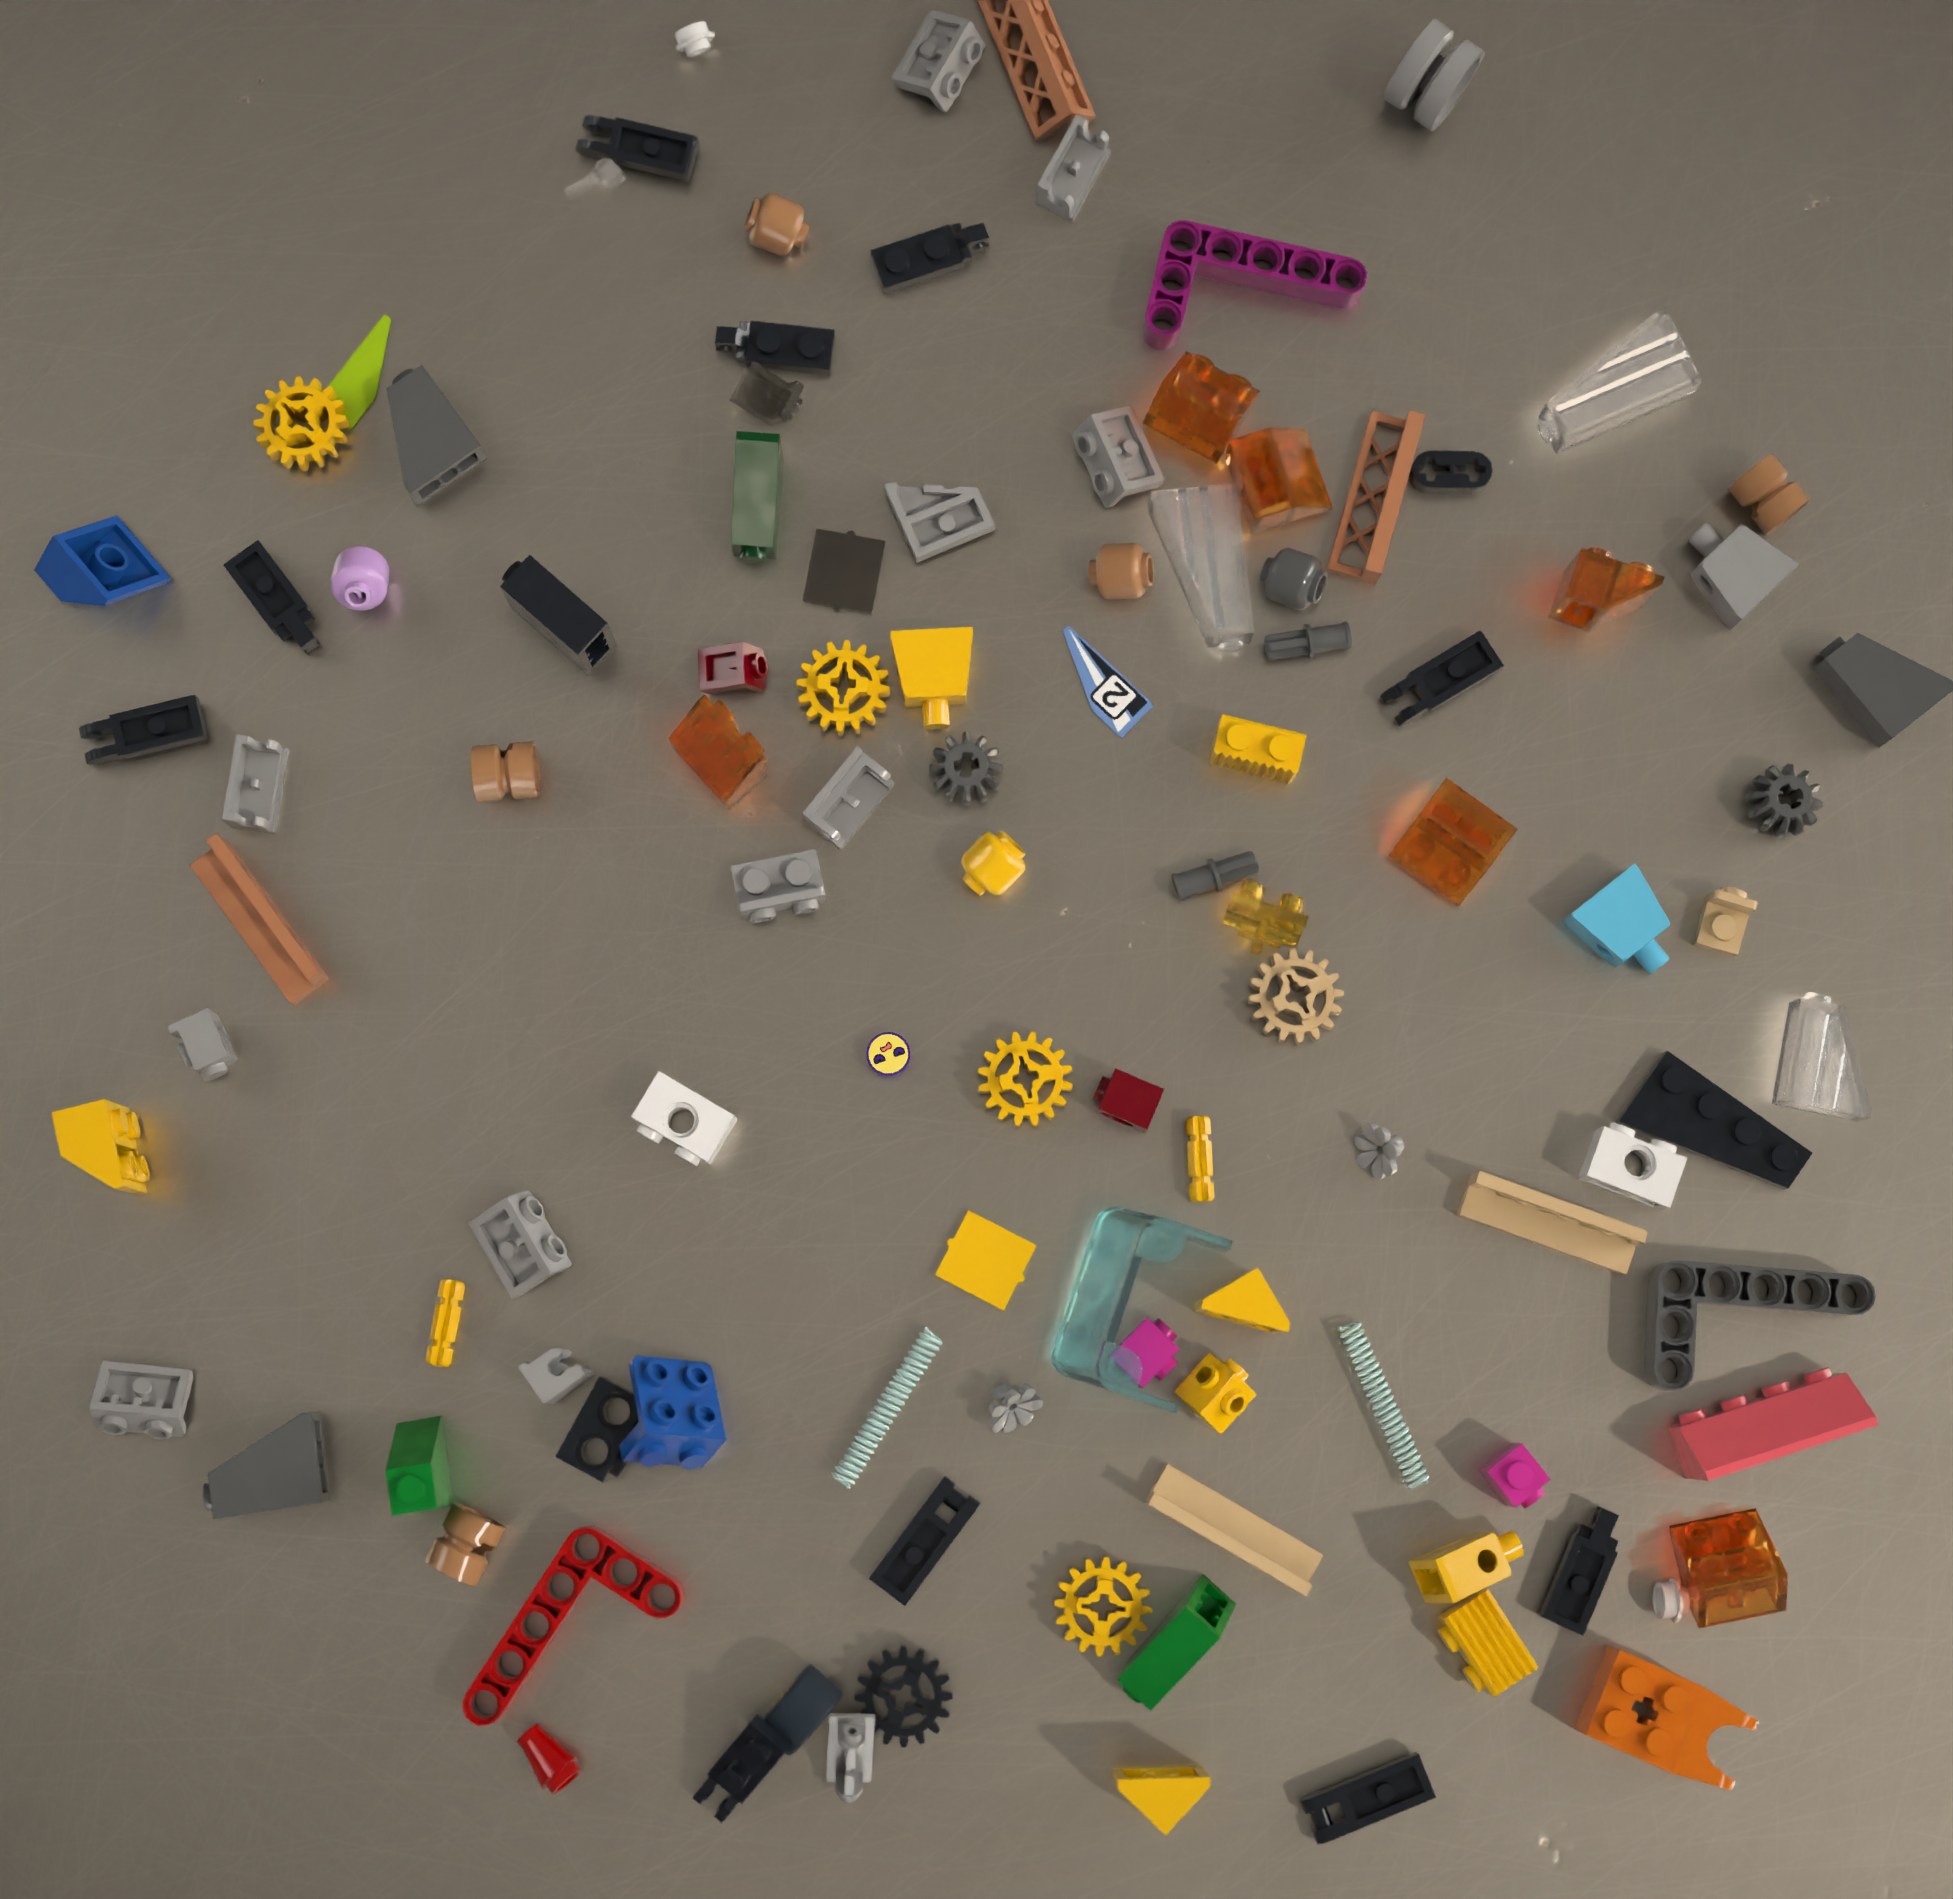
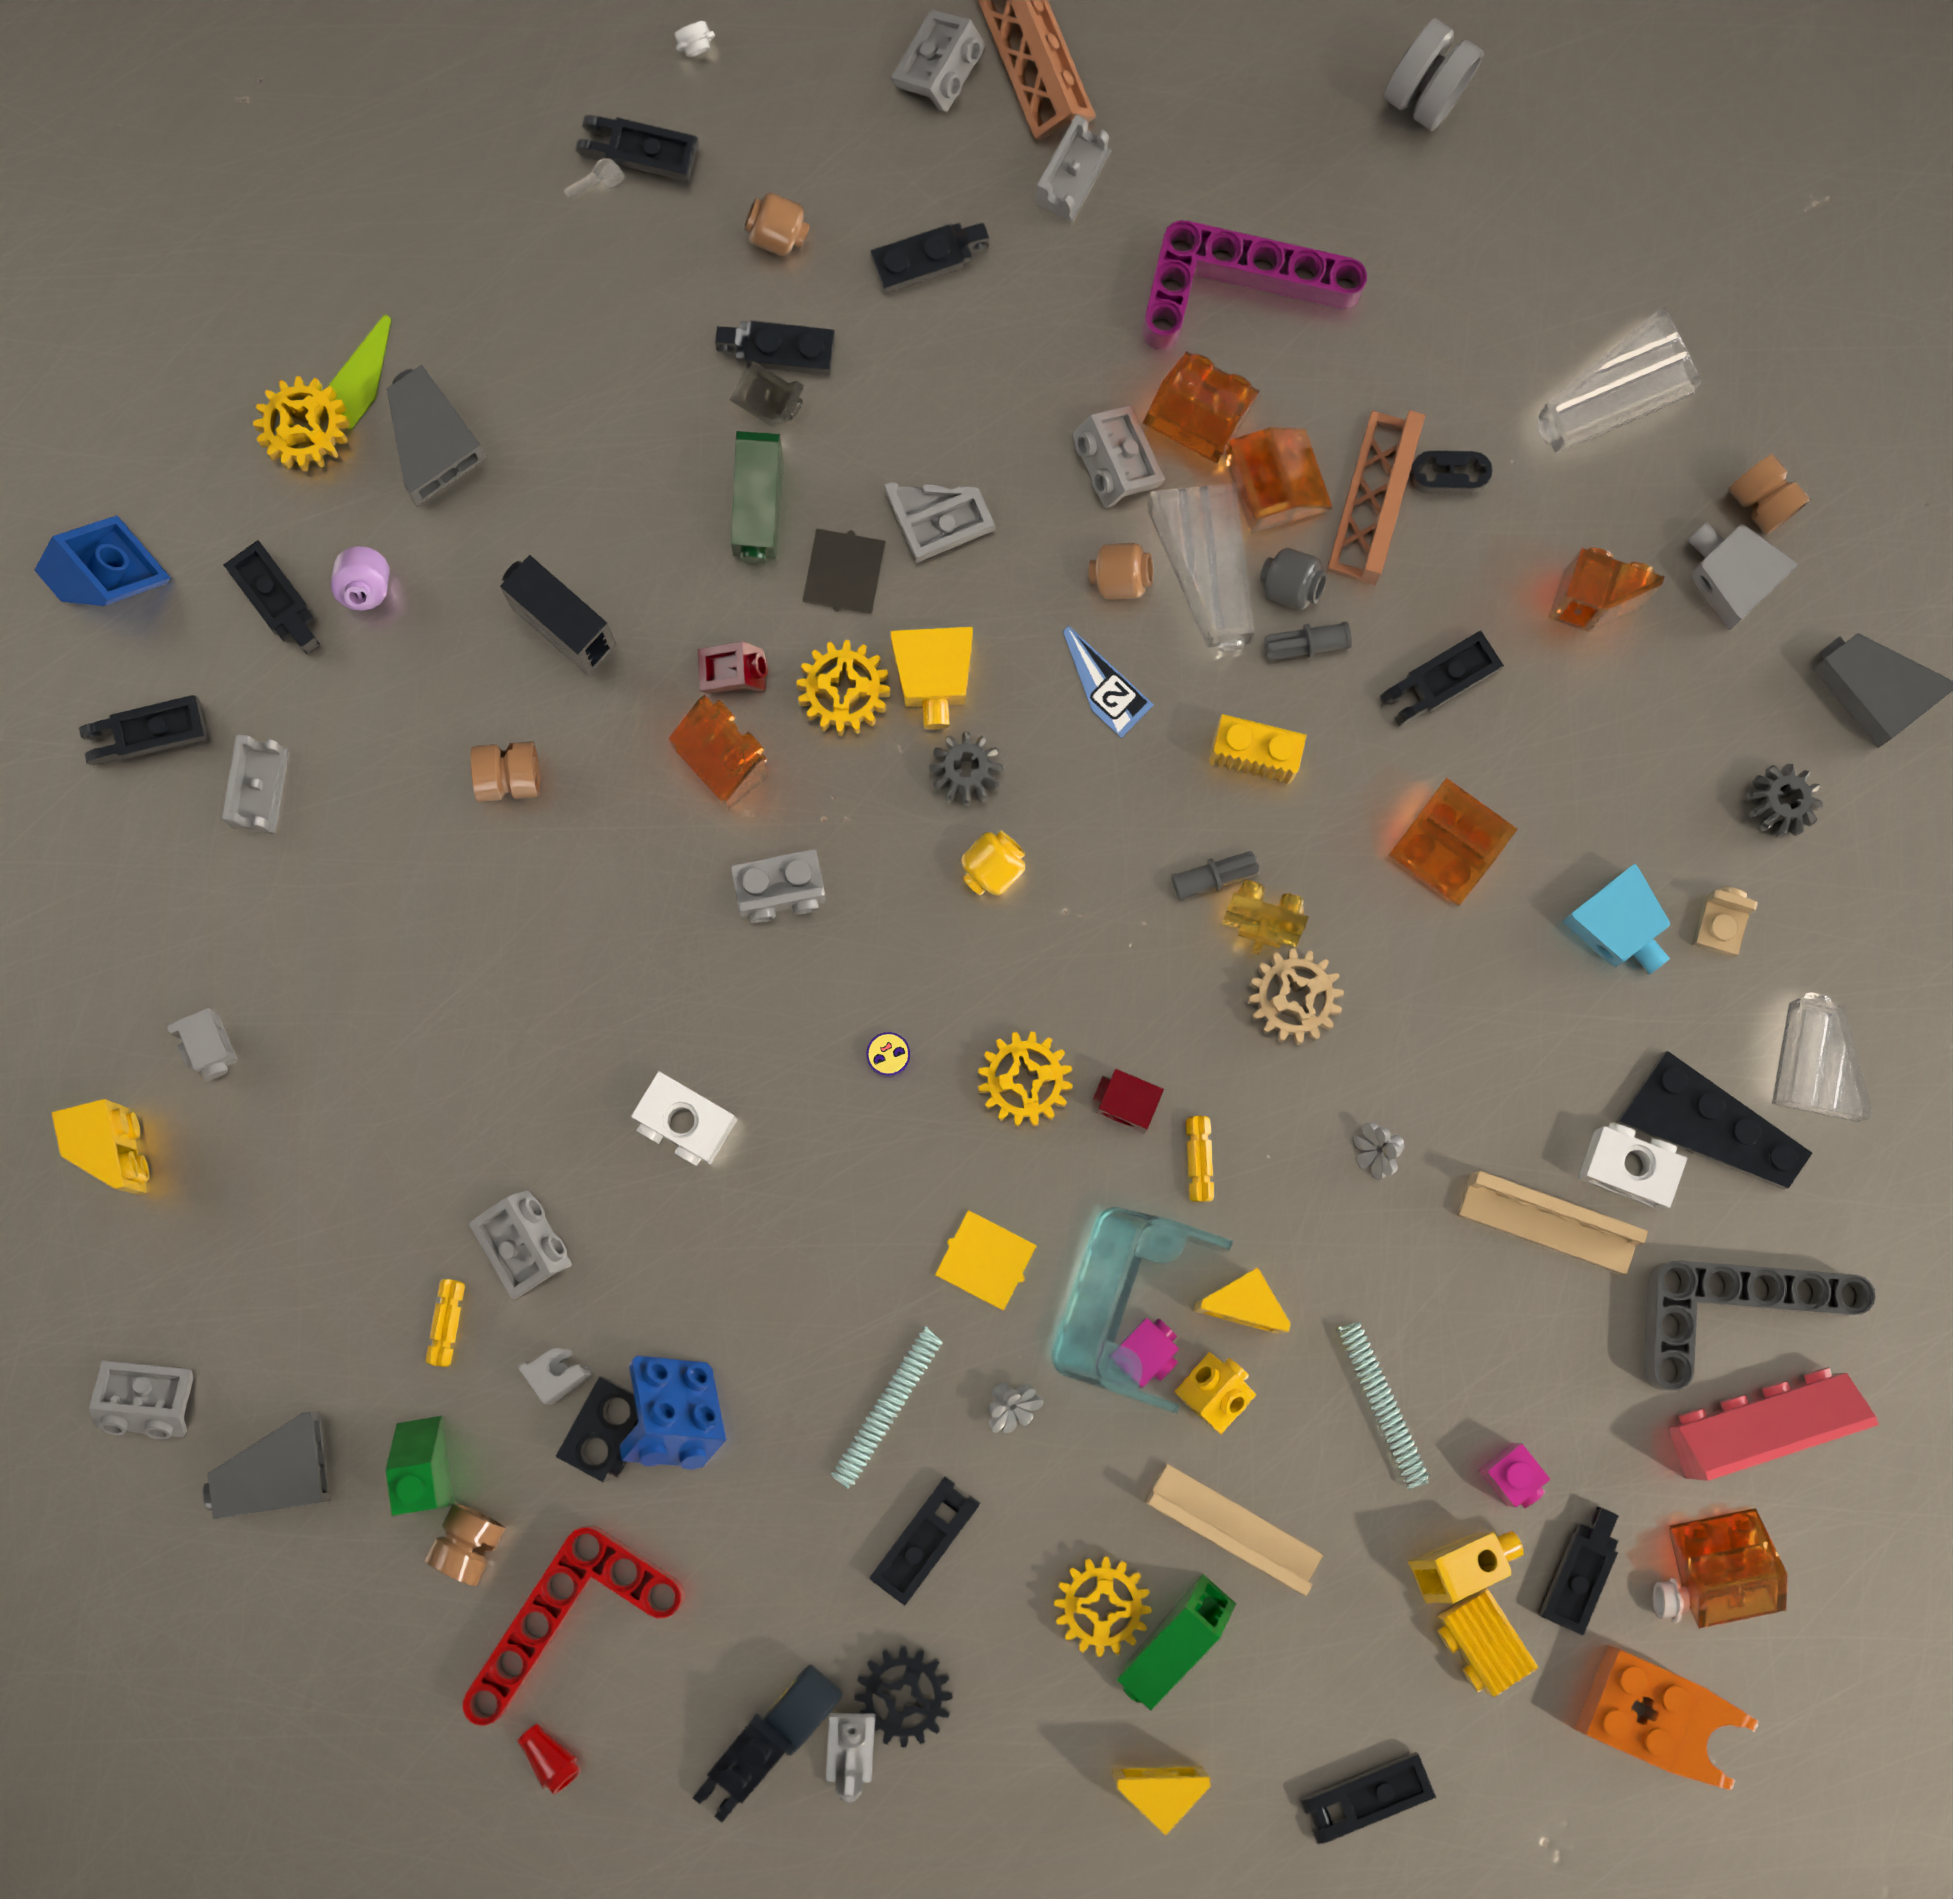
(258, 920): nougat fence -> none
(848, 798): light grey hinge -> none

